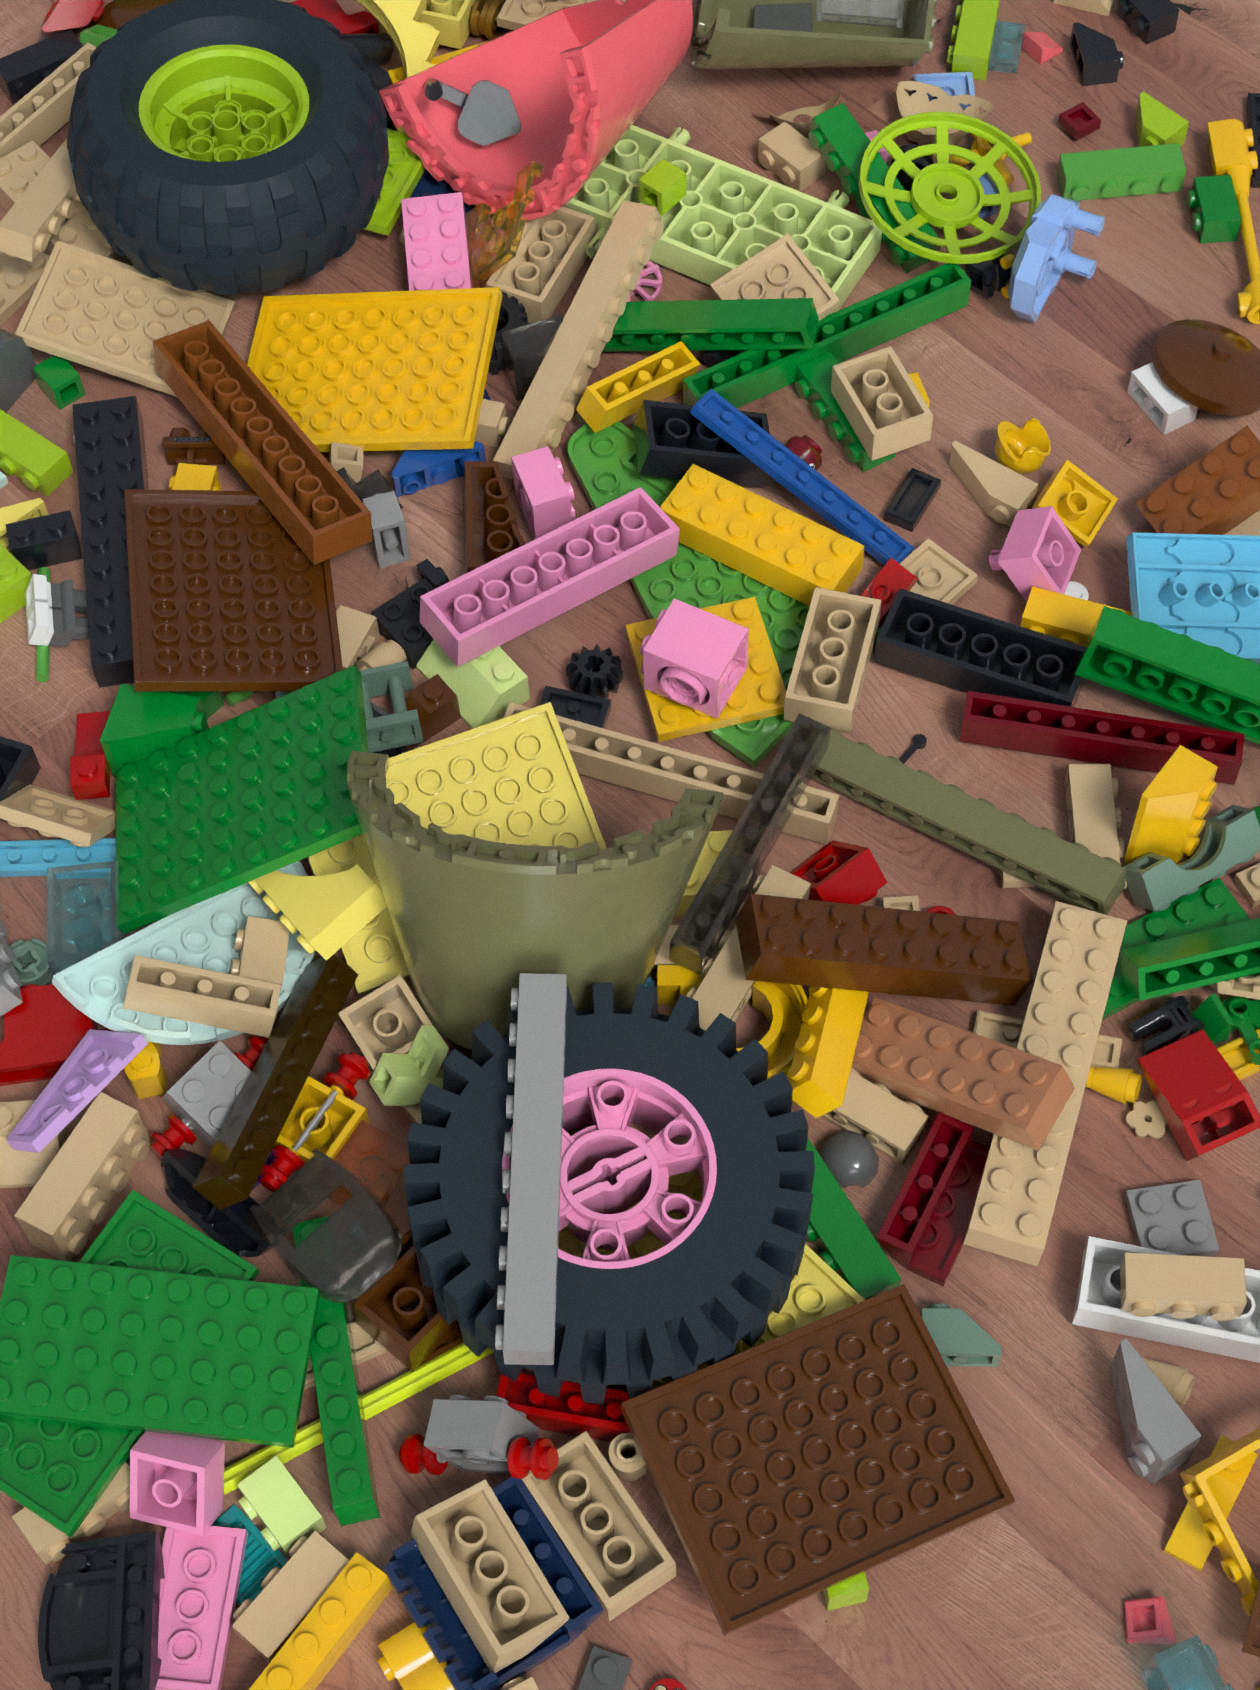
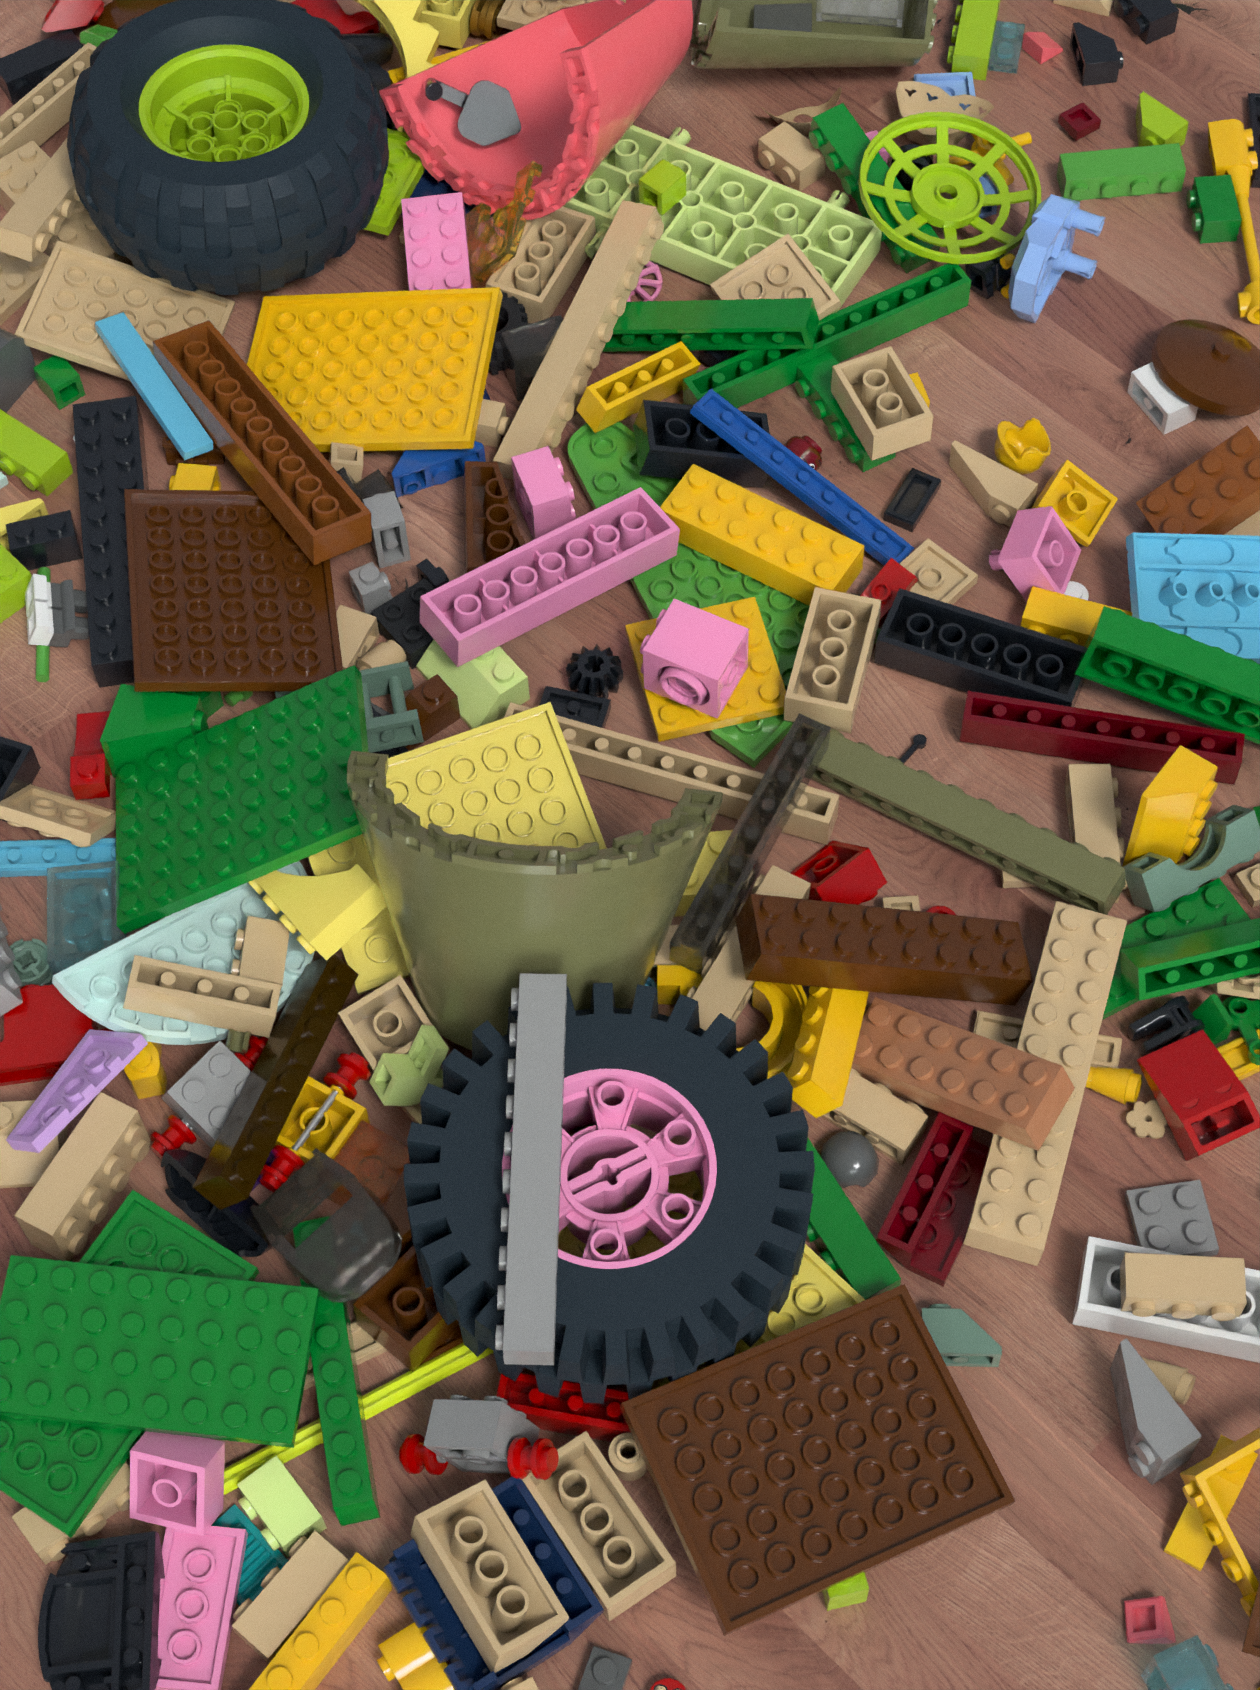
(154, 386): none -> medium azure tile
(237, 1041): none -> olive hand
(369, 587): none -> light grey brick

